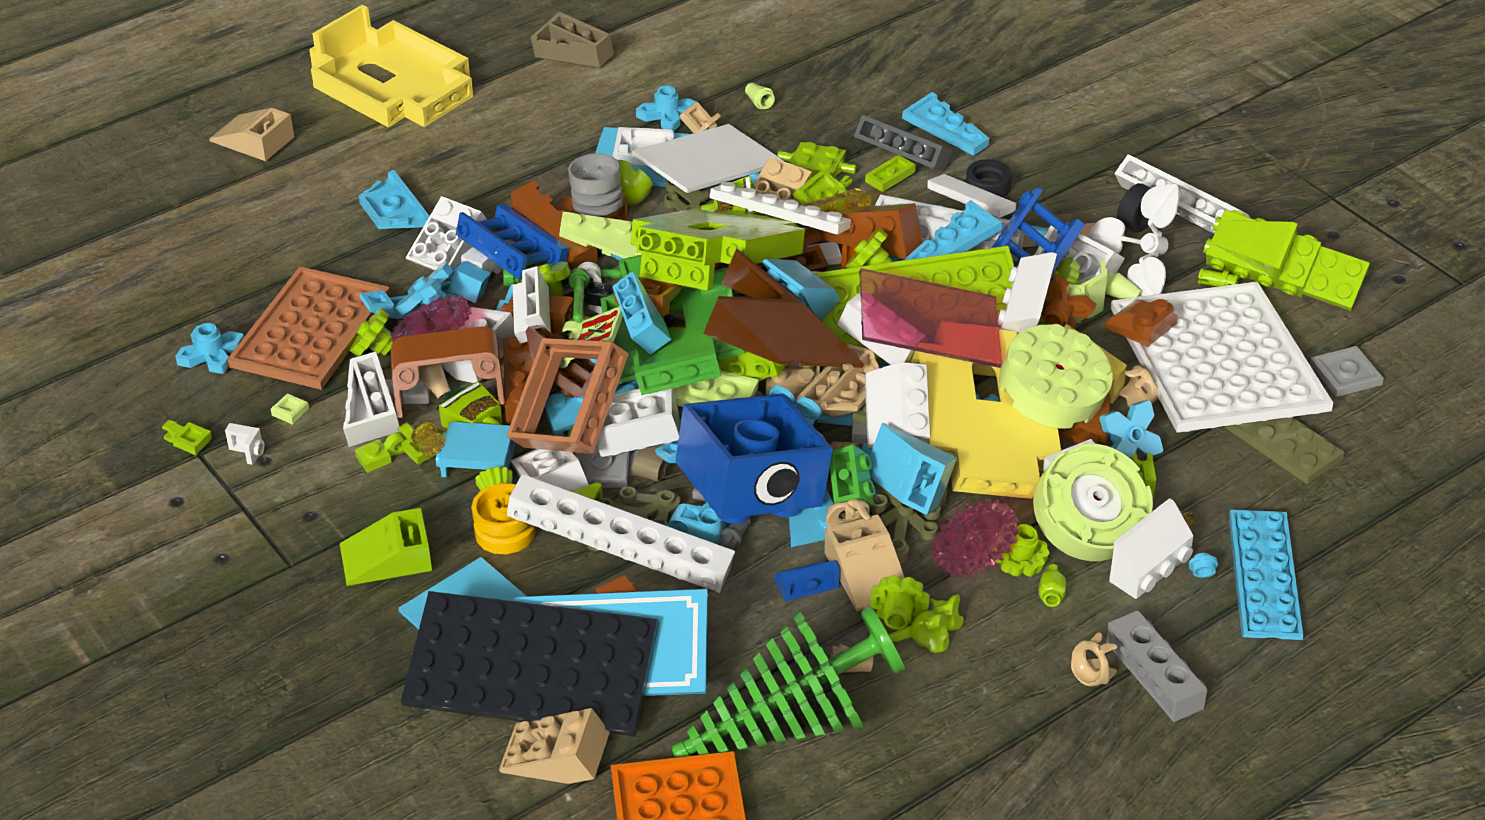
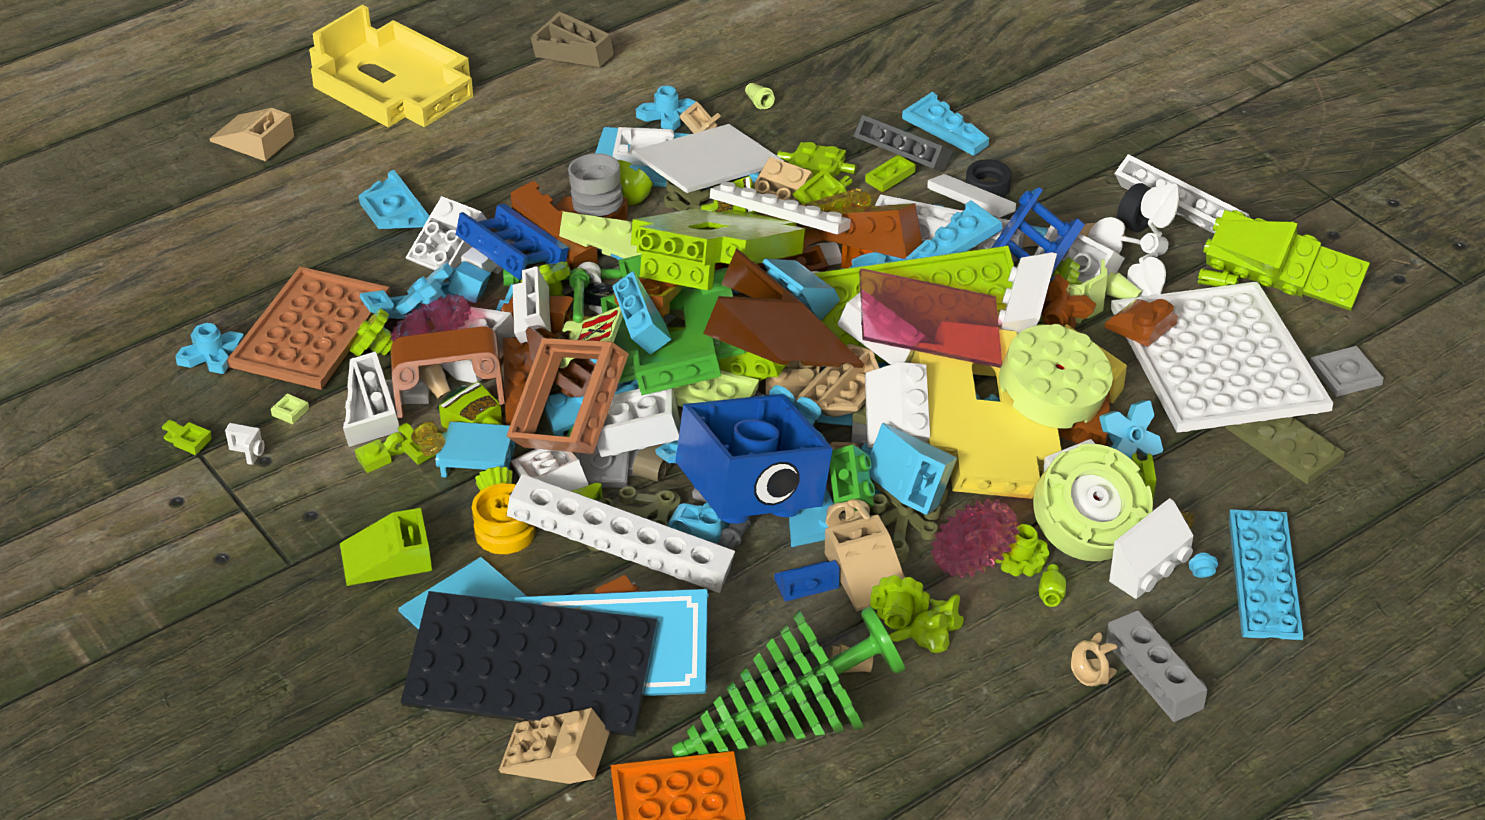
(870, 251): lime plant -> none
(1139, 387): tan piece -> none

